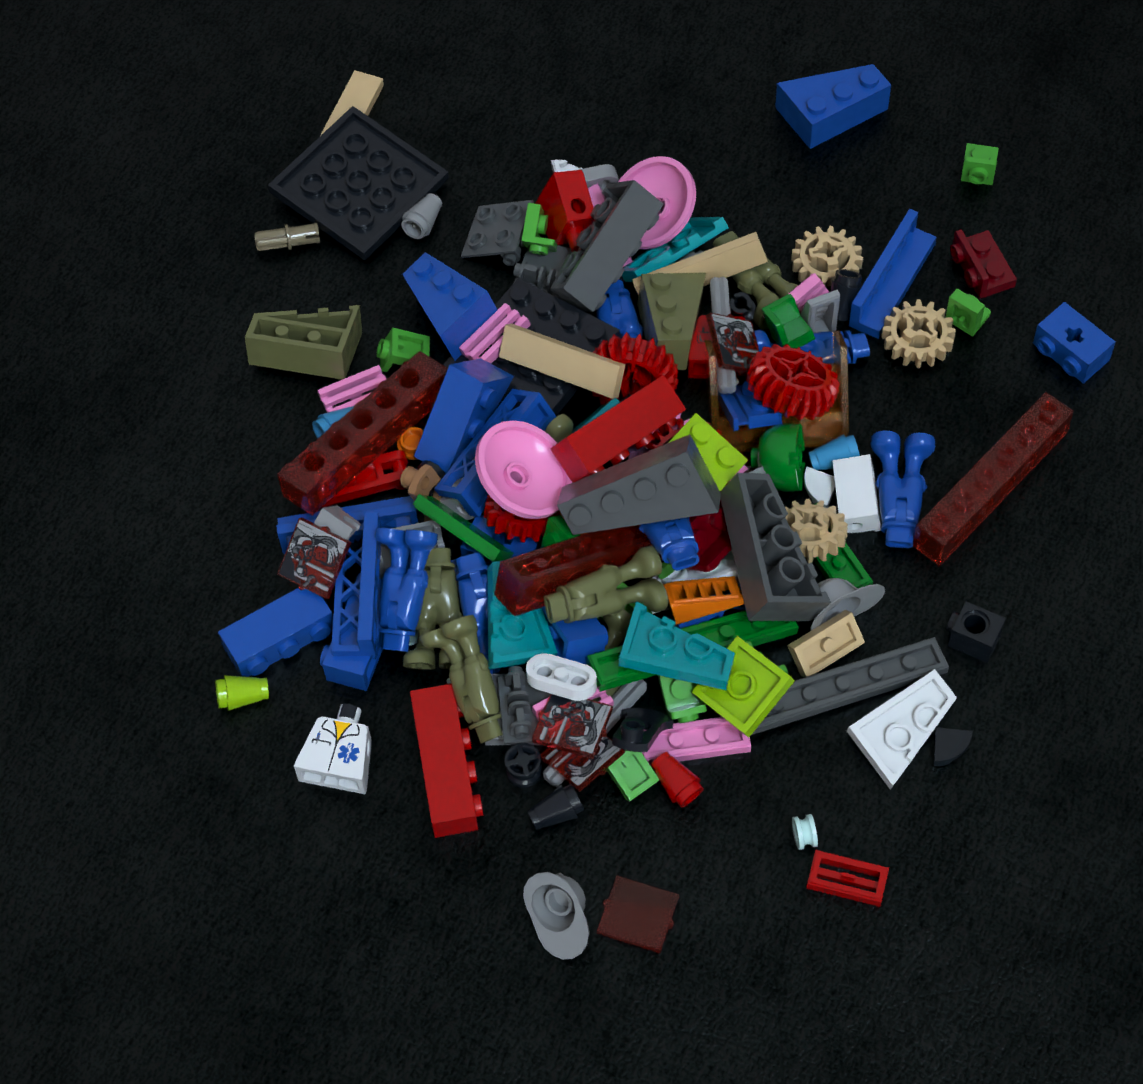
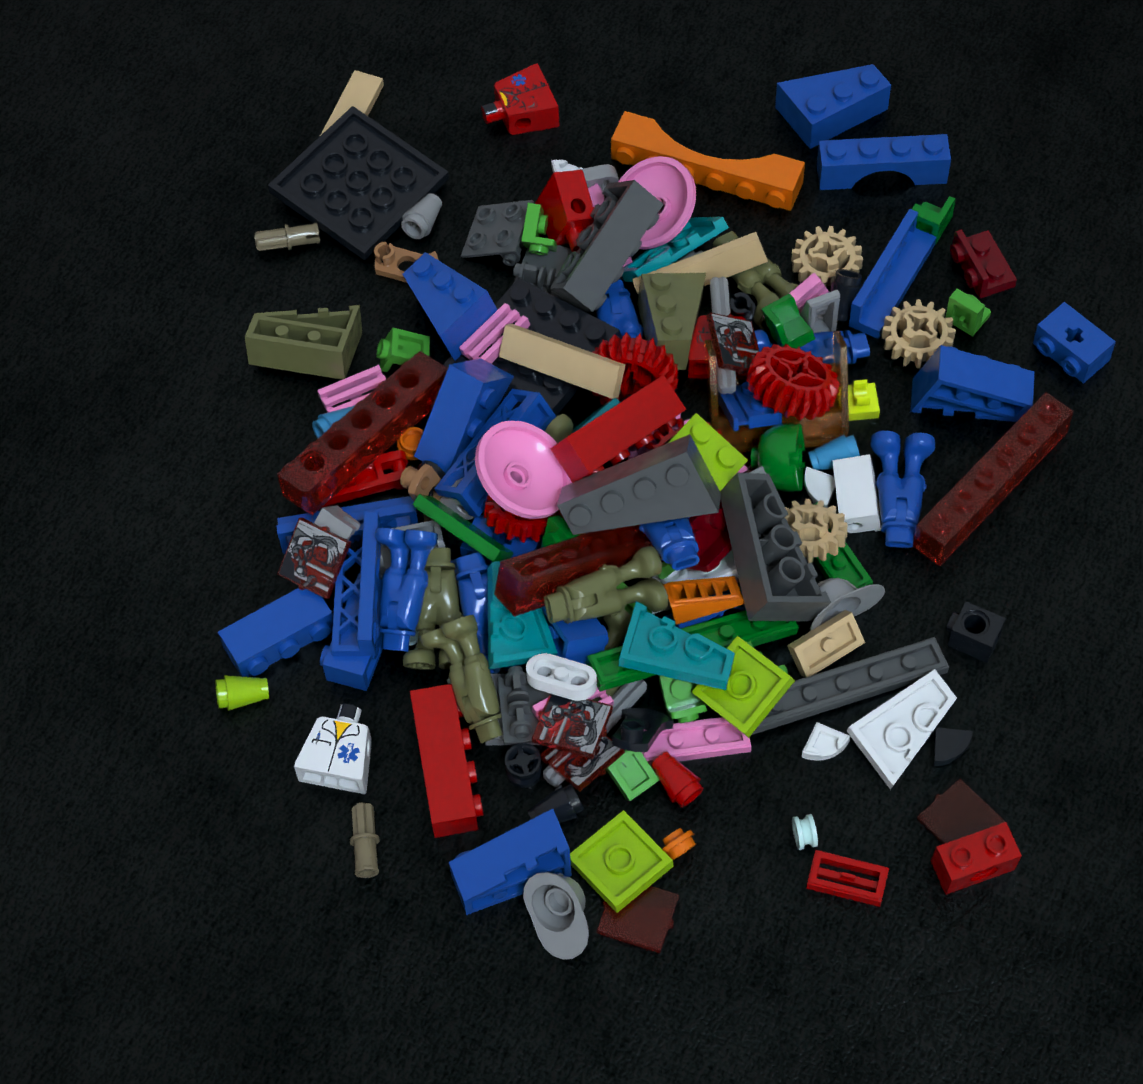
(364, 840): none -> dark tan axle
(391, 258): none -> medium nougat piece
(507, 862): none -> blue wedge
(523, 102): none -> red torso
(620, 861): none -> lime plate
(678, 843): none -> orange plate
(763, 179): none -> orange arch
(824, 743): none -> white tile
(846, 161): none -> blue arch
(862, 401): none -> neon yellow tile
(933, 218): none -> green panel
(958, 814): none -> clear red piece
(972, 383): none -> blue wedge
(975, 858): none -> red brick
(979, 164): bright green bracket -> none

